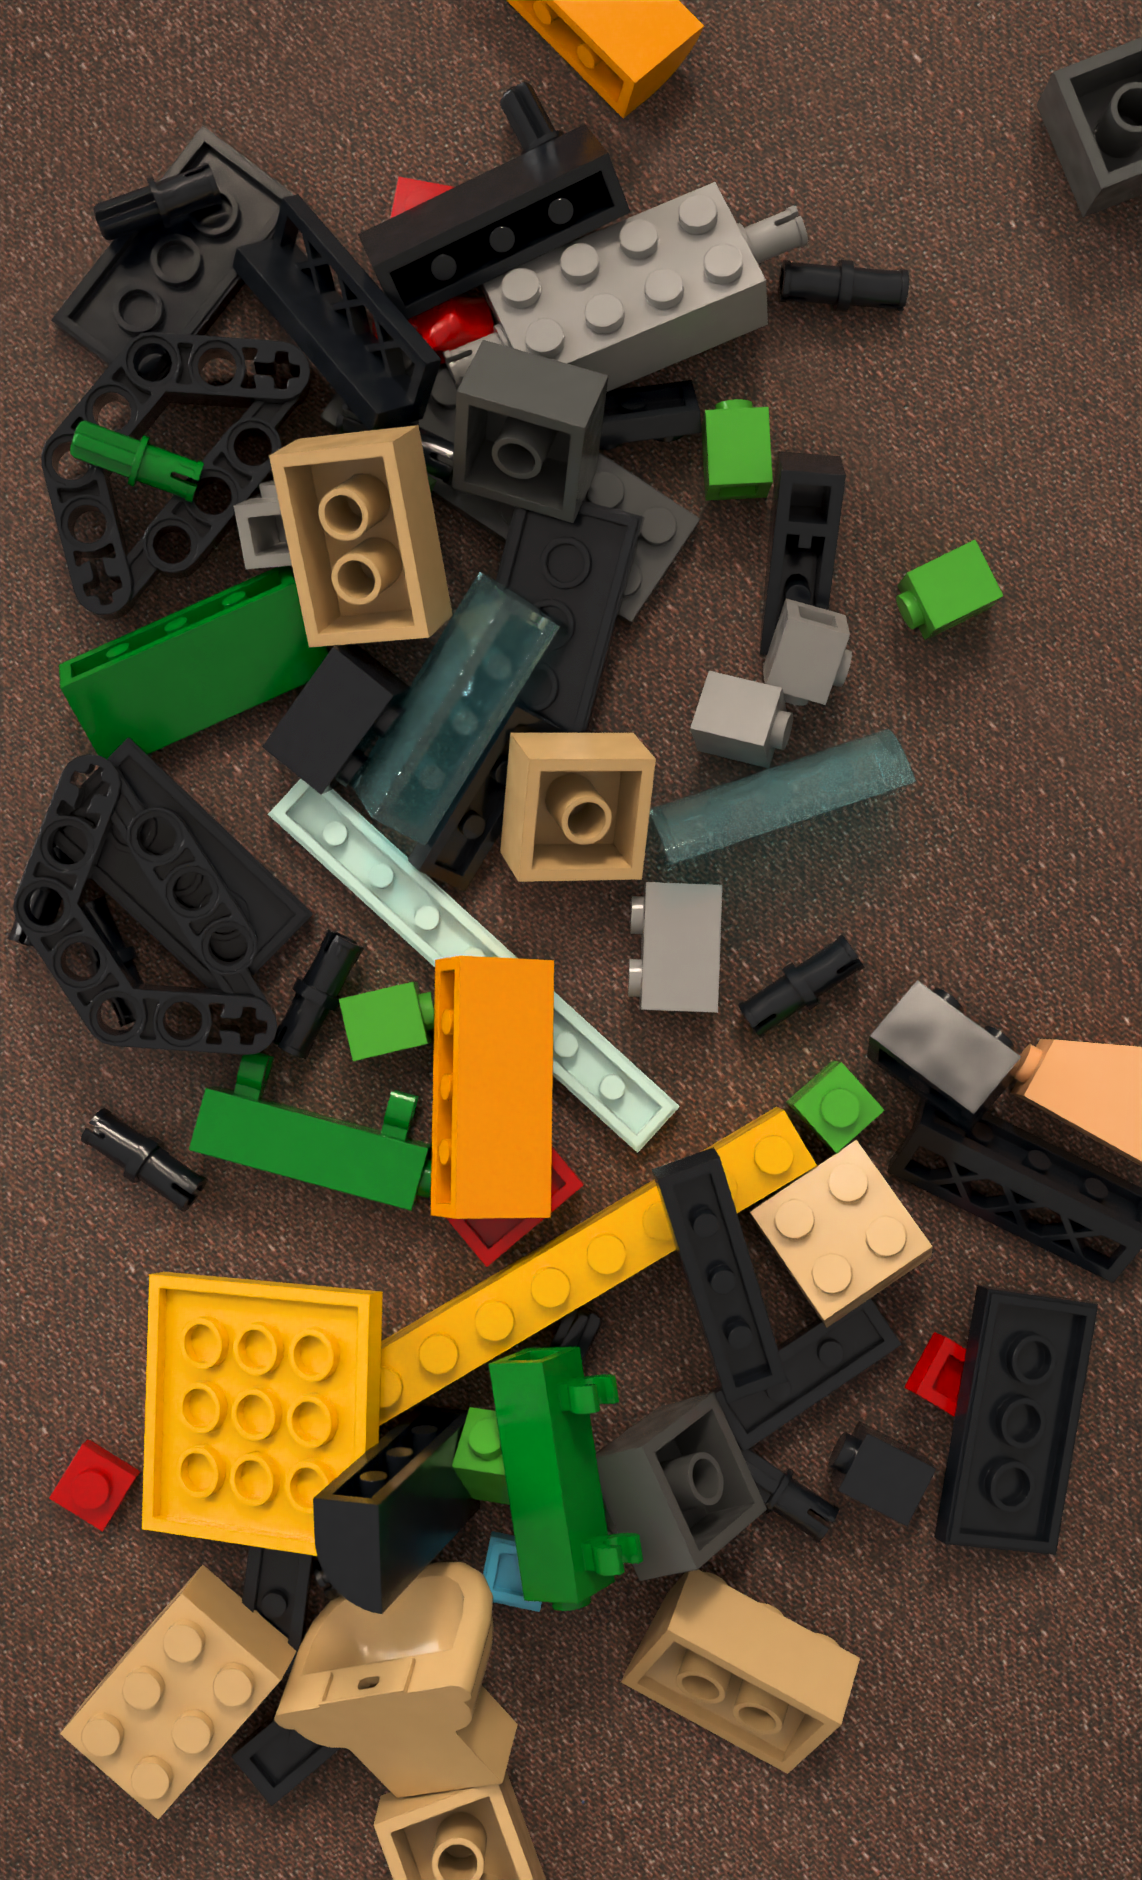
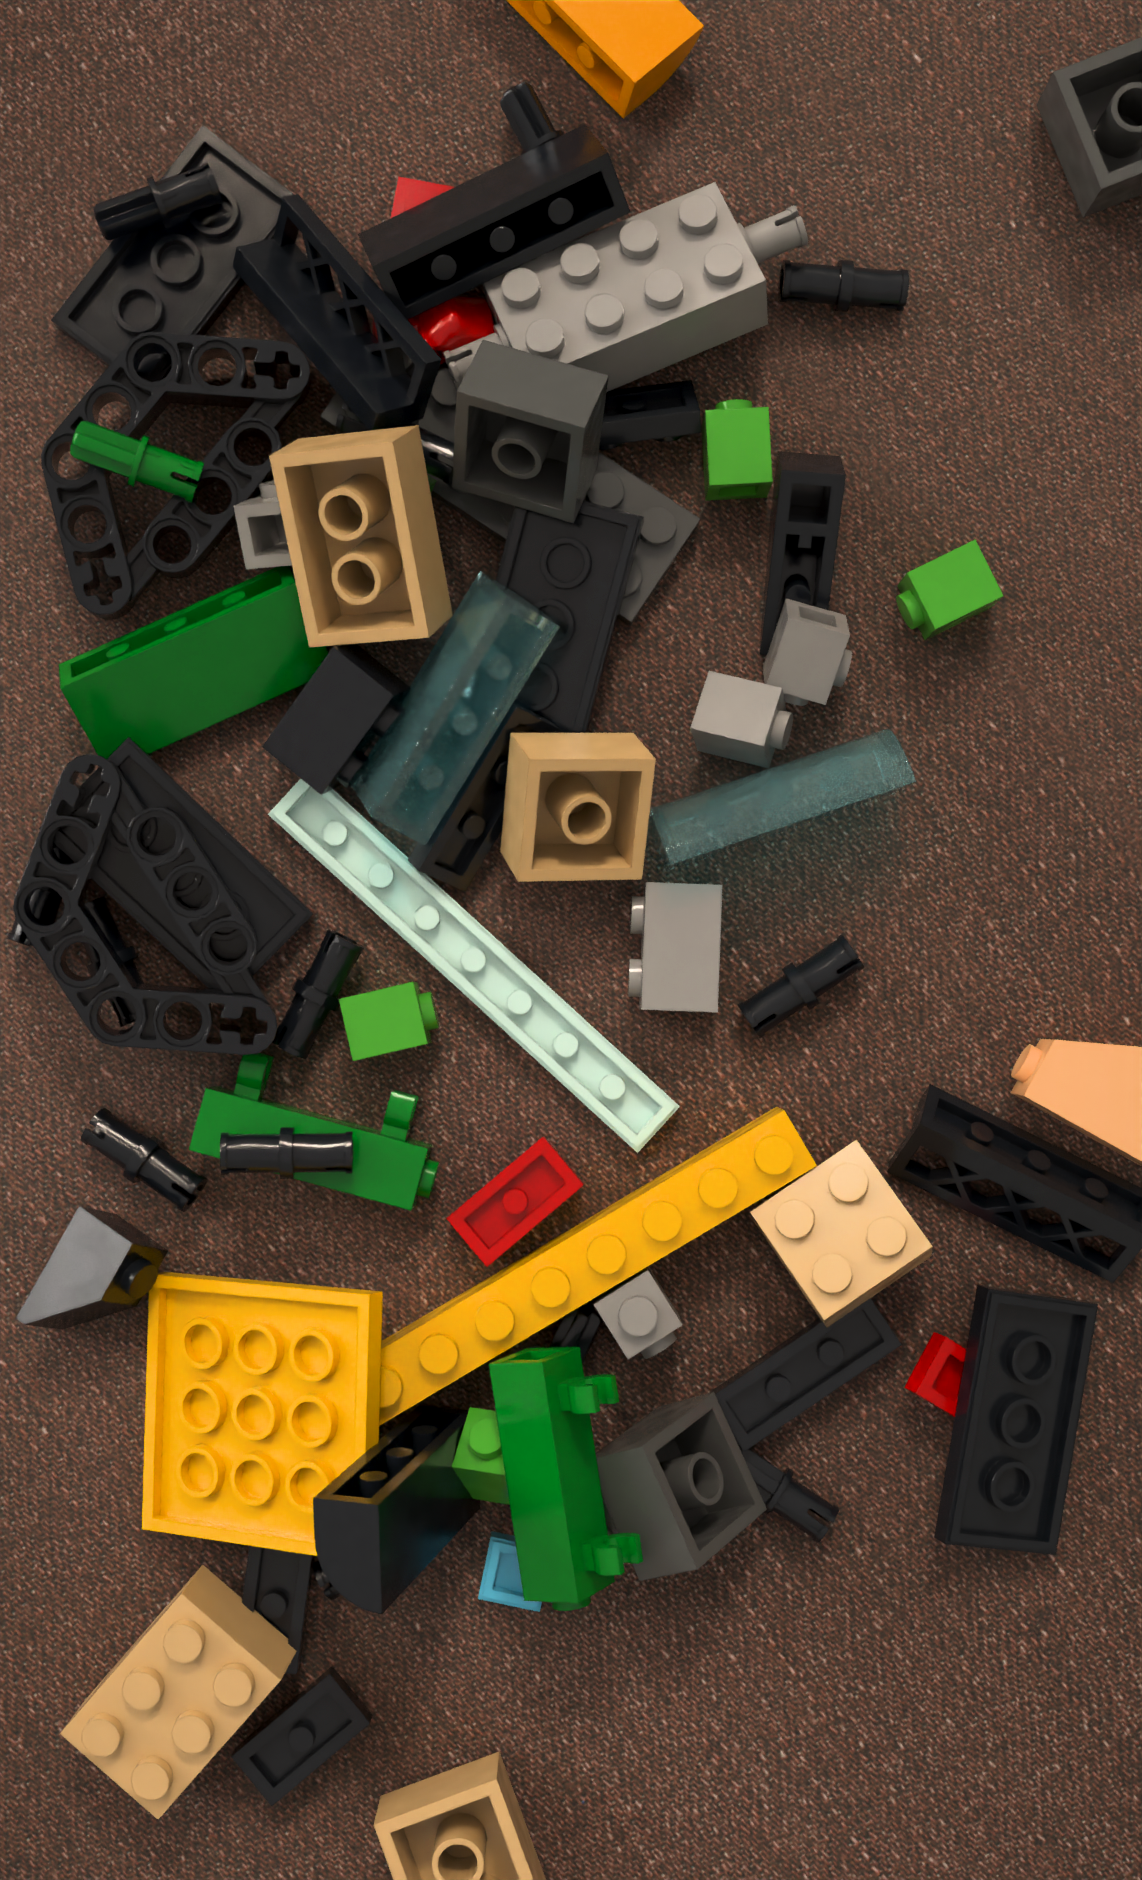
(93, 1272): none -> slope
(94, 1485): red plate -> none
(286, 1153): none -> black pin
(406, 1685): tan piece -> none
(492, 1088): light orange brick -> none
(639, 1315): none -> light grey brick
(720, 1274): black plate -> none
(743, 1670): tan slope -> none
(835, 1106): bright green brick -> none
(880, 1472): black brick -> none
(944, 1055): brick -> none

